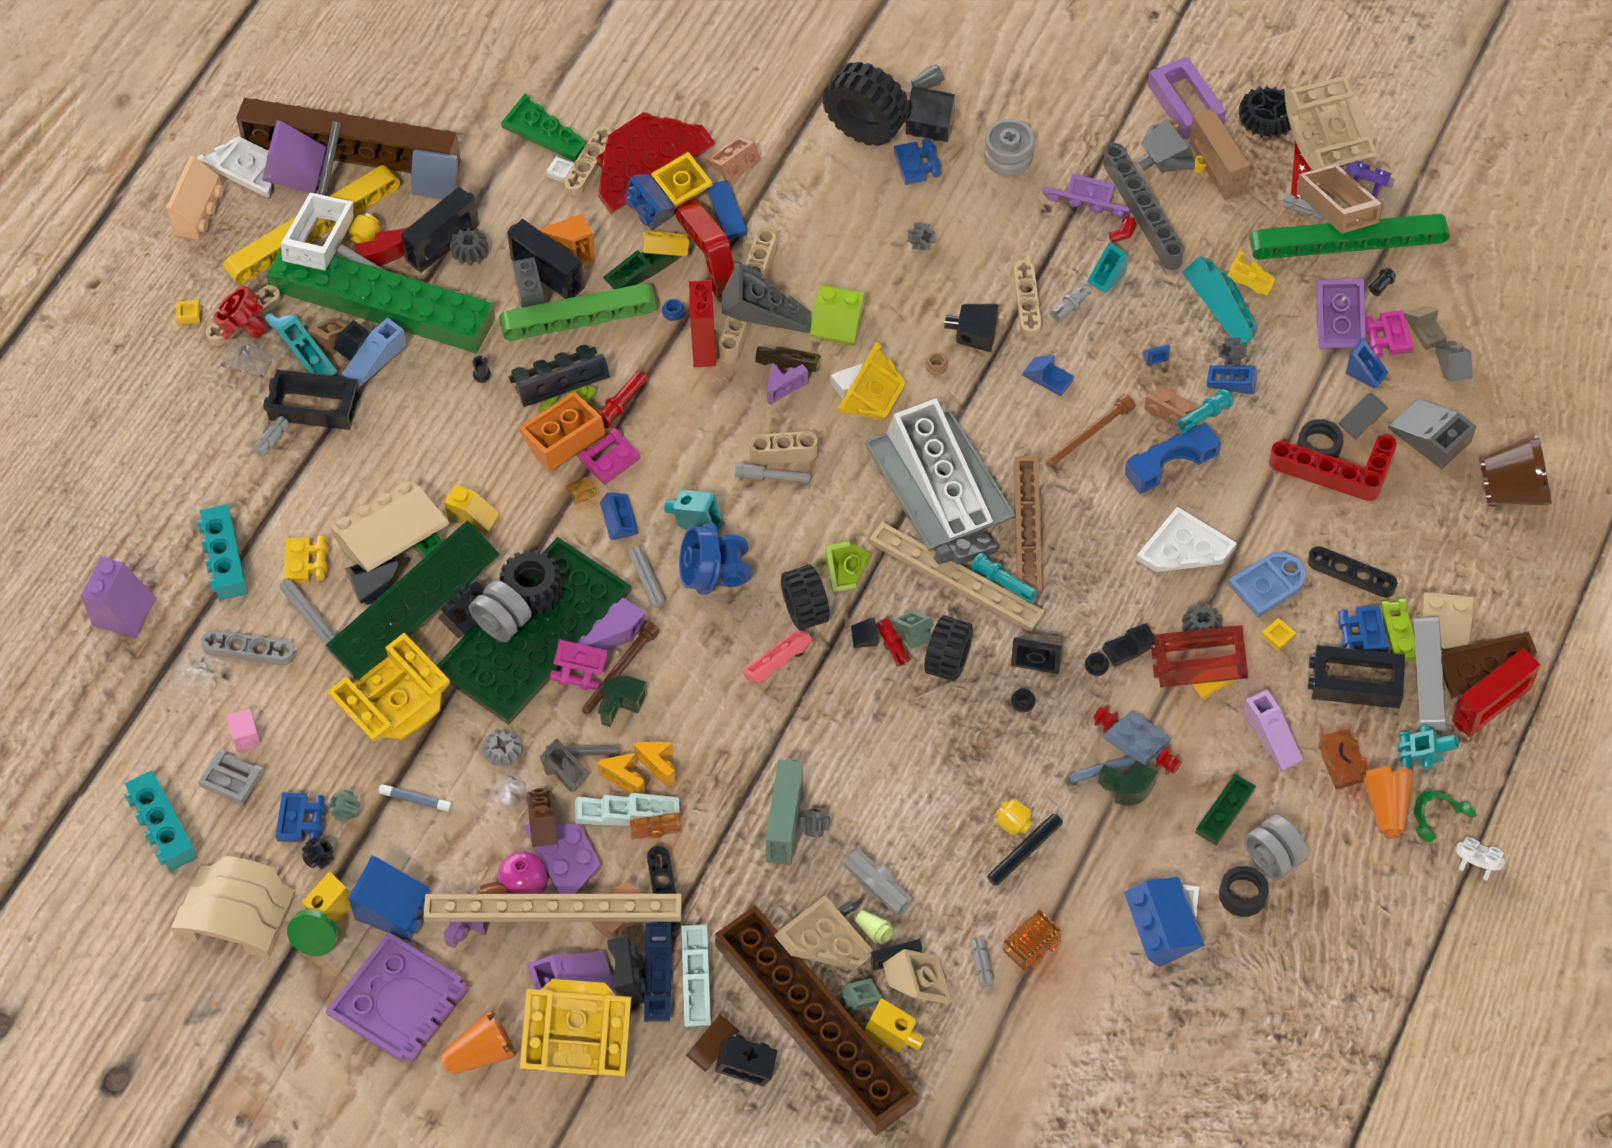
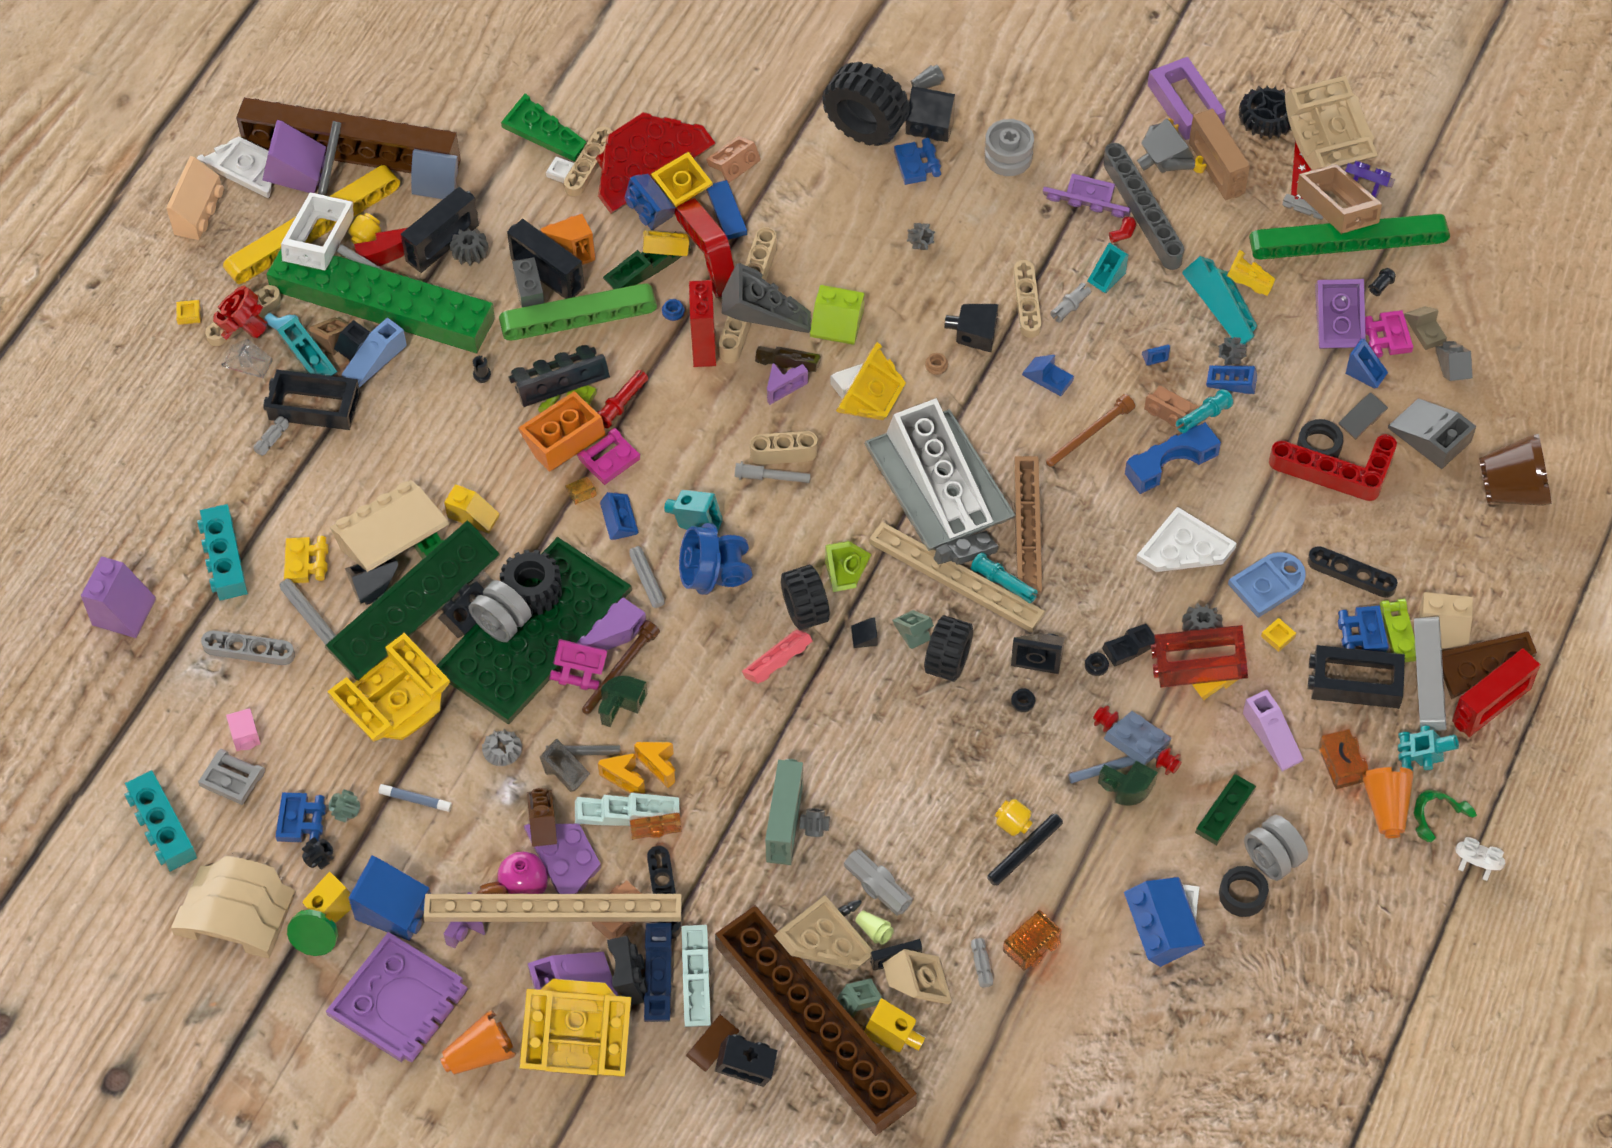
(892, 642): red pin -> none

